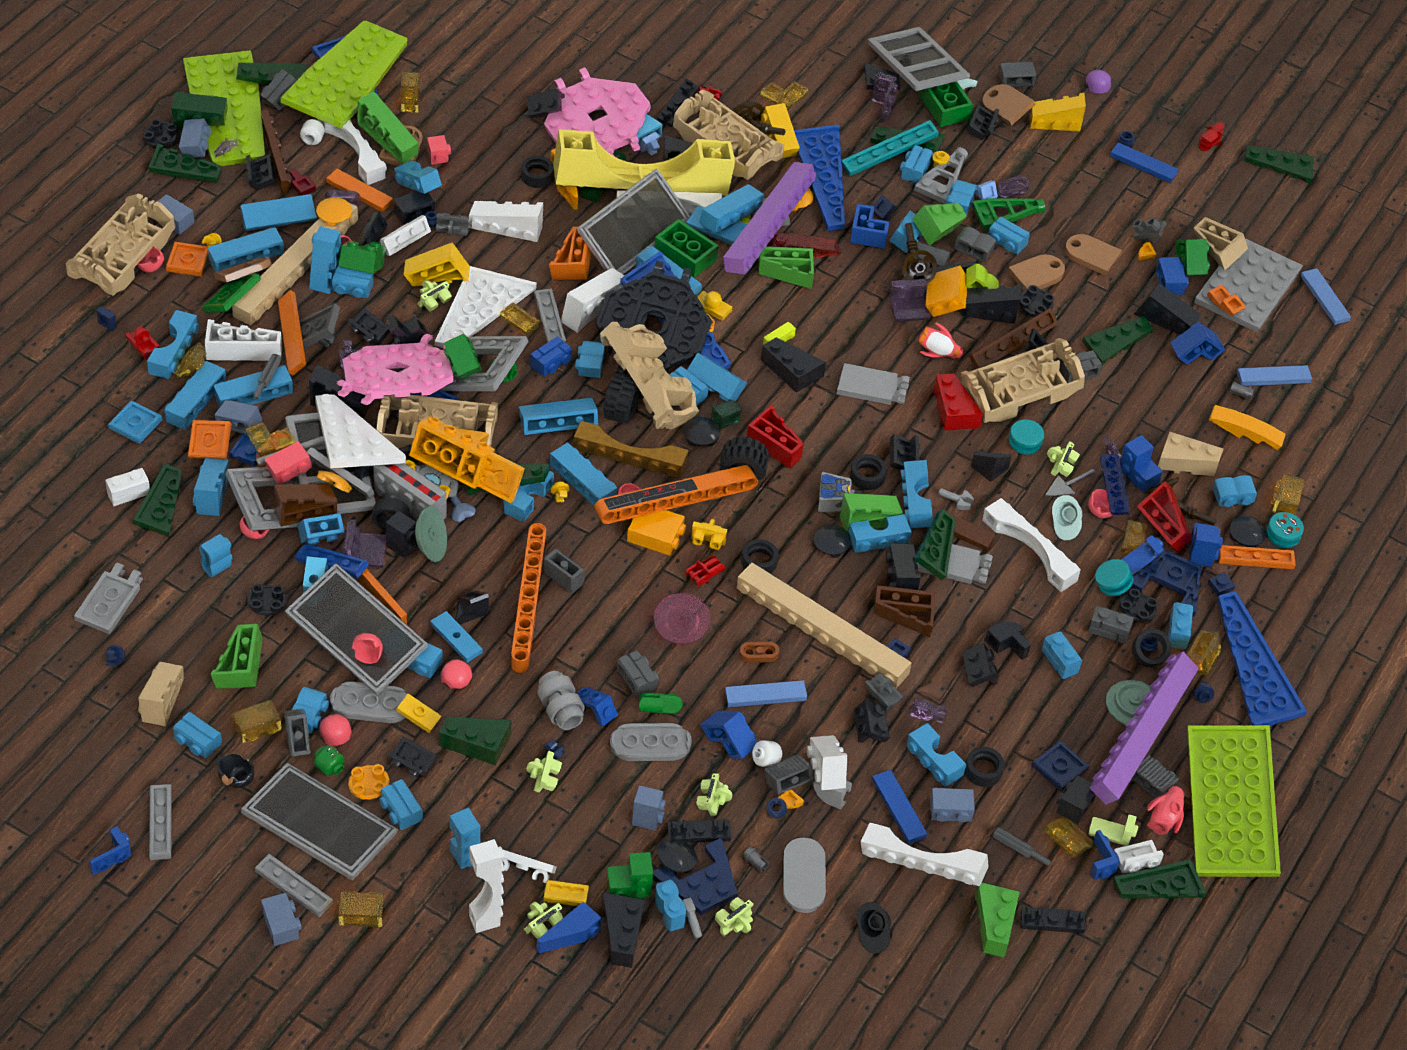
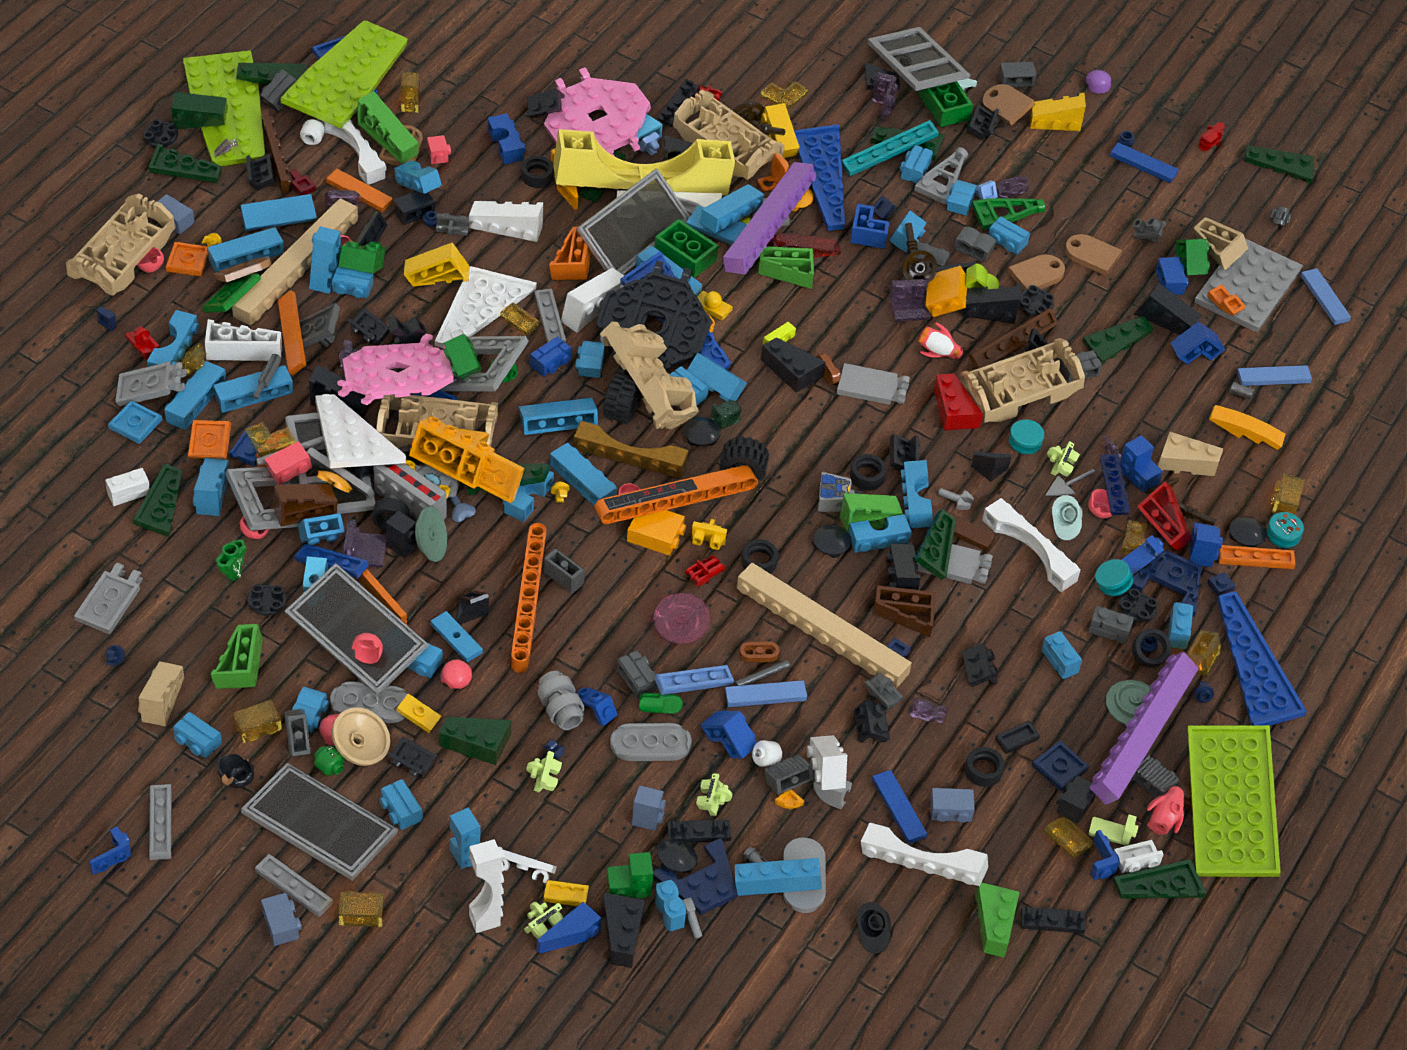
(149, 382): none -> light grey tile
(195, 137): sand blue brick -> none
(216, 555): dark azure brick -> none
(231, 559): none -> green rock
(239, 414): sand blue brick -> none
(334, 210): light orange dish -> none
(365, 729): none -> tan dish
(368, 781): light orange dish -> none
(405, 235): white plate -> none
(431, 291): yellowish green hips -> none
(510, 146): none -> blue arch
(694, 679): none -> medium blue tile
(738, 919): yellowish green hips -> none
(763, 673): none -> dark grey bar
(776, 802): dark blue plate -> none
(777, 437): red wedge -> none
(778, 169): none -> orange piece
(778, 876): none -> dark azure brick
(831, 373): none -> dark orange plate
(938, 220): bright green wedge -> none
(940, 158): yellow plate -> none
(943, 767): dark azure arch -> none
(1007, 635): black brick -> none
(1017, 737): none -> black tile
(1019, 845): dark grey axle -> none
(1146, 252): light orange tile -> none
(1234, 491): dark azure brick -> none
(1280, 216): none -> dark grey gear

